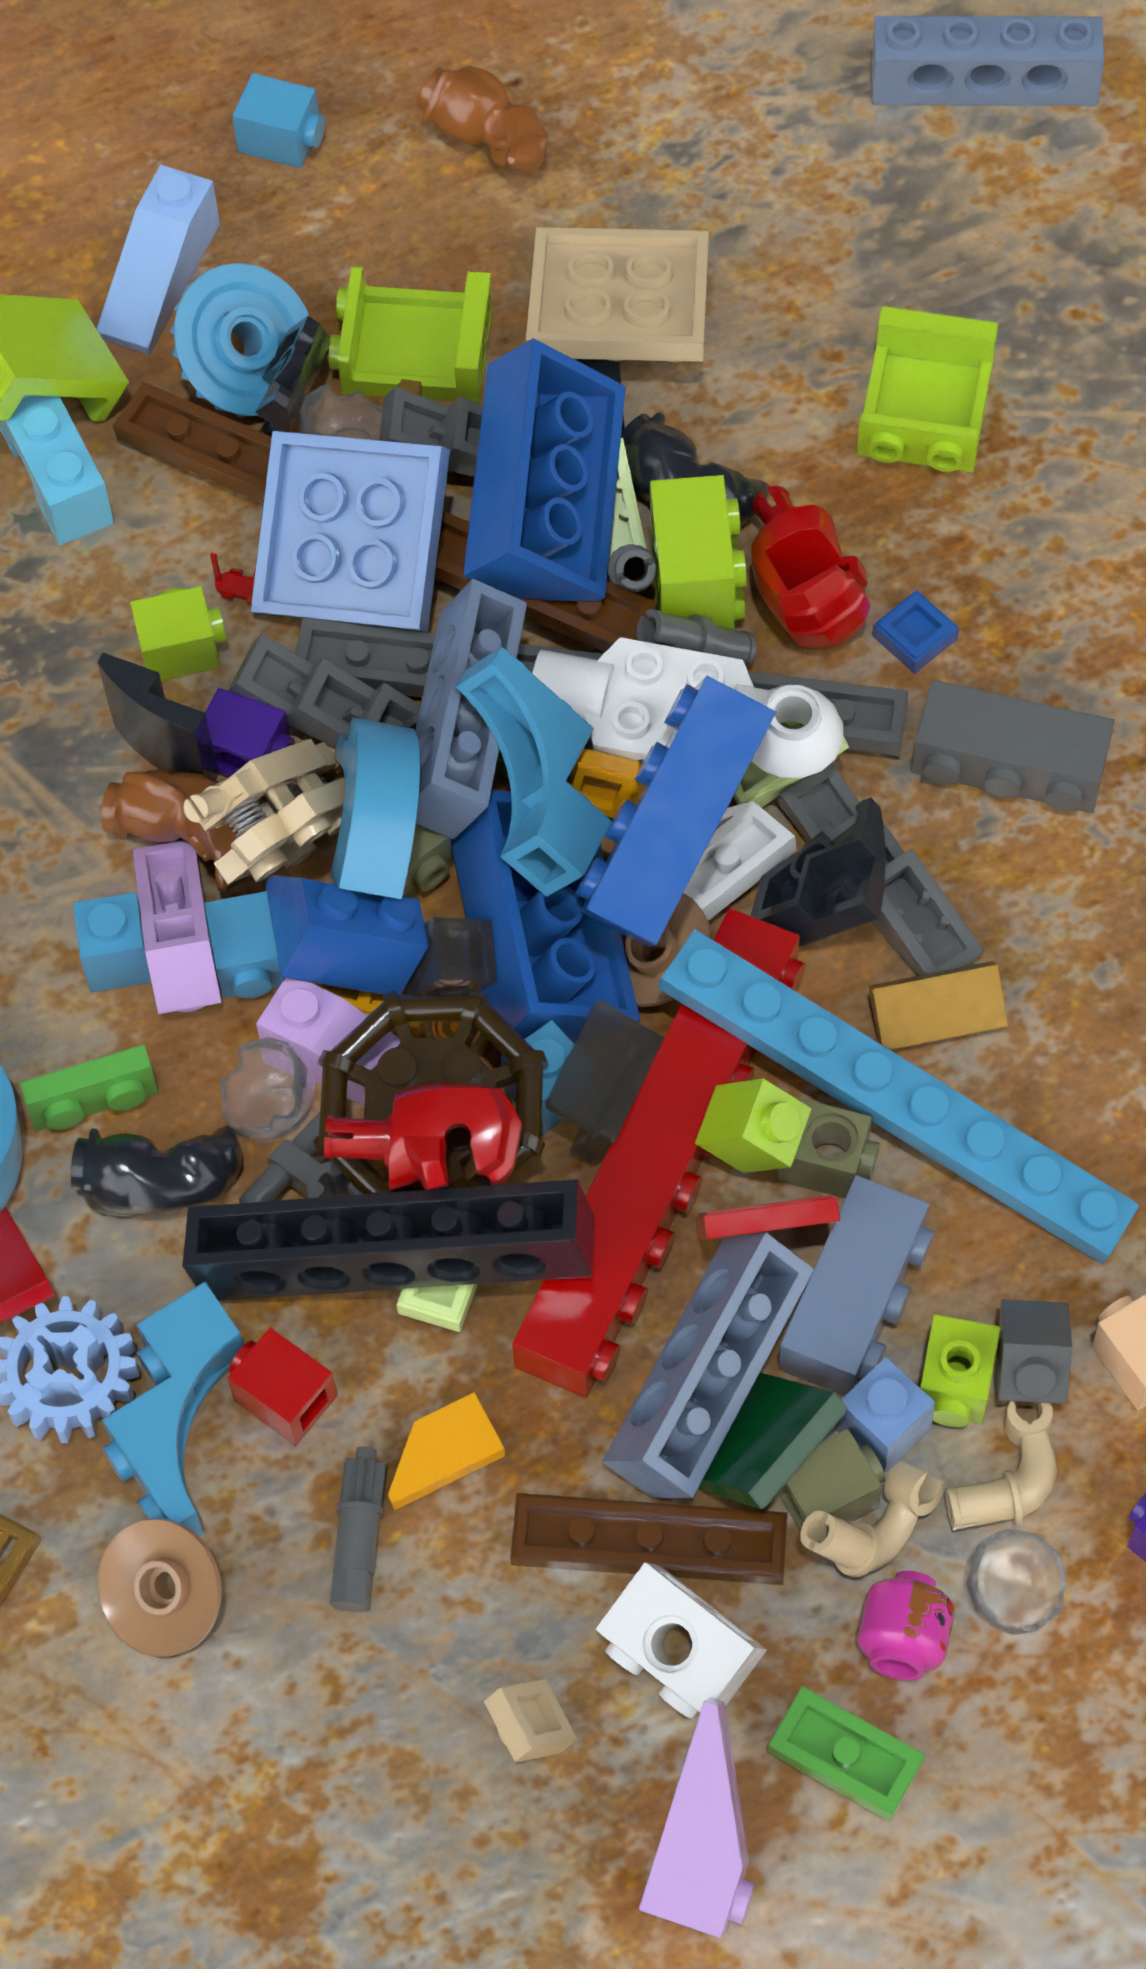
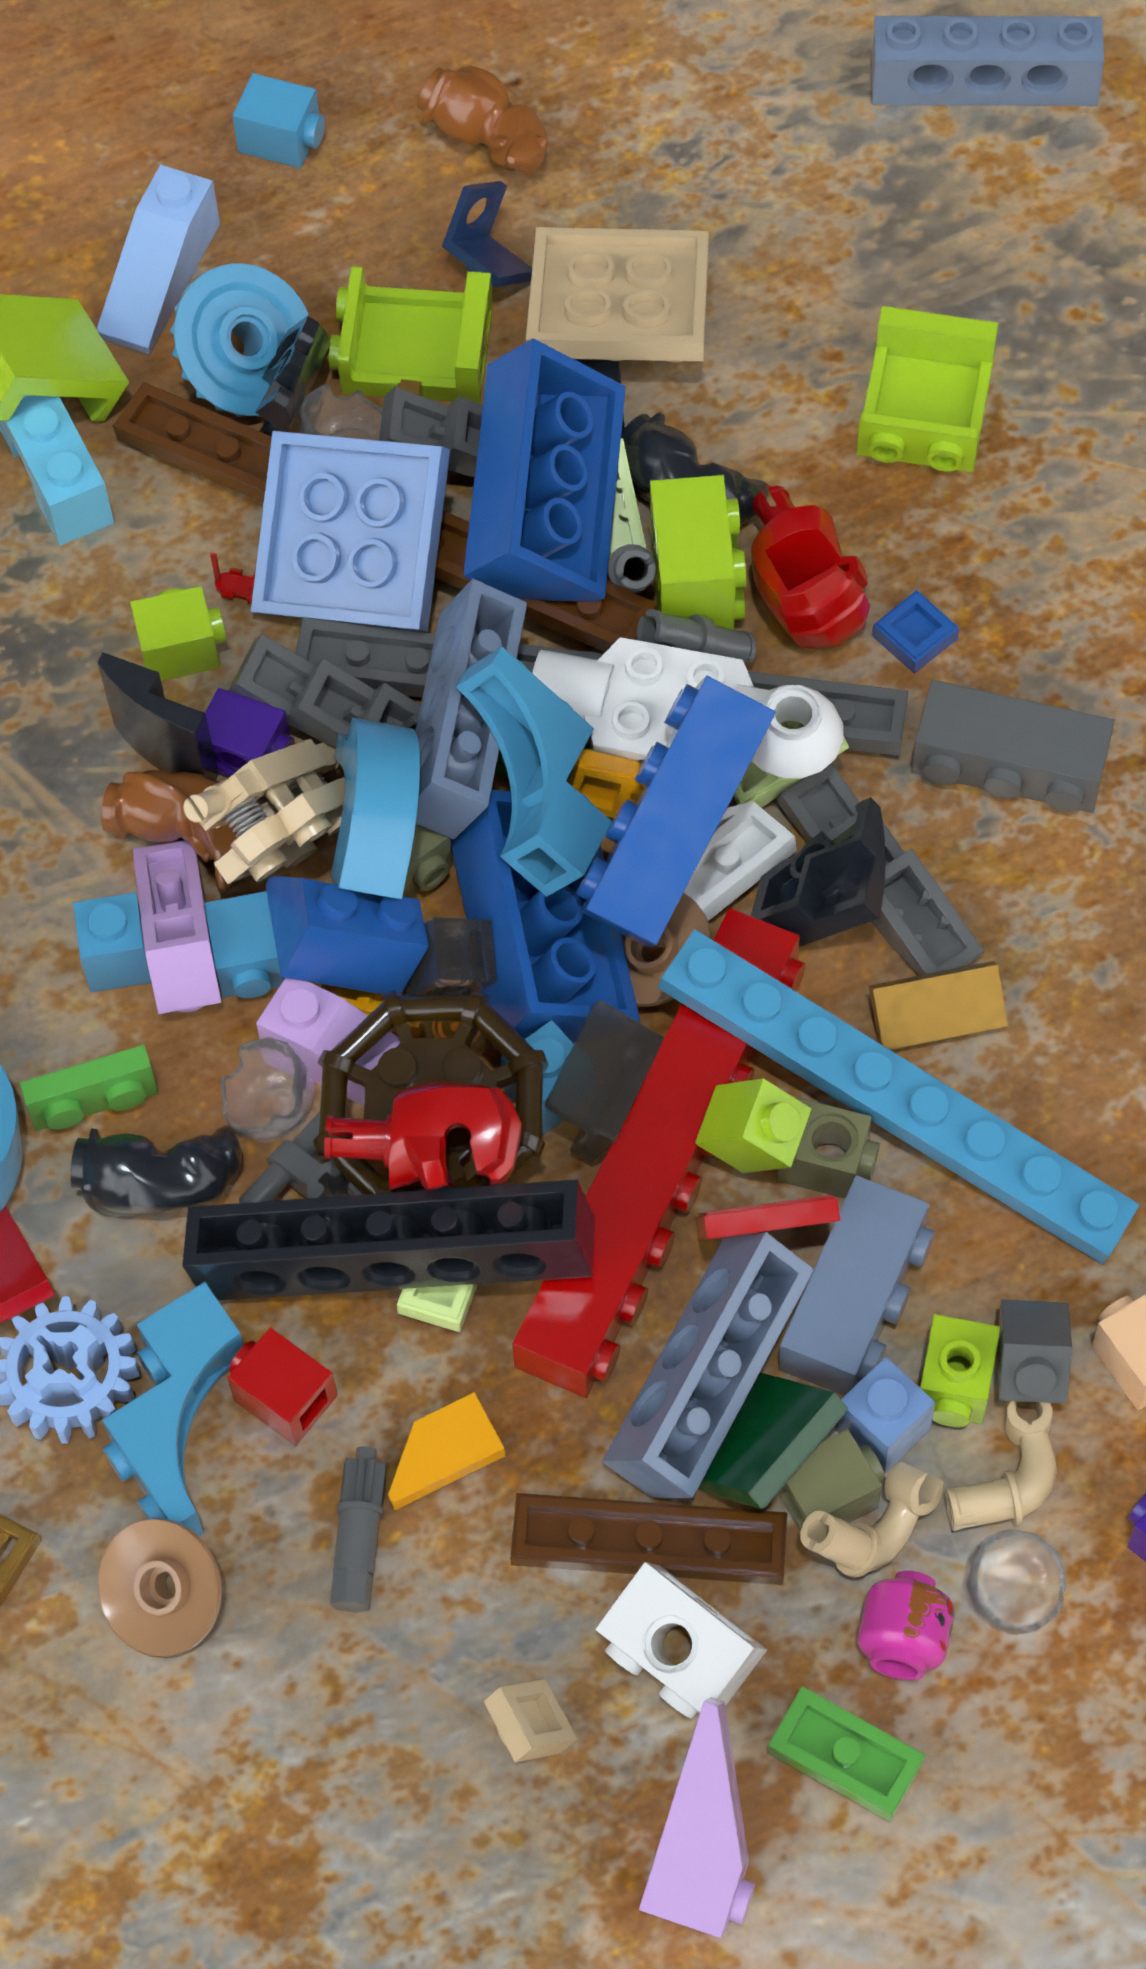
(472, 241): none -> dark blue bracket

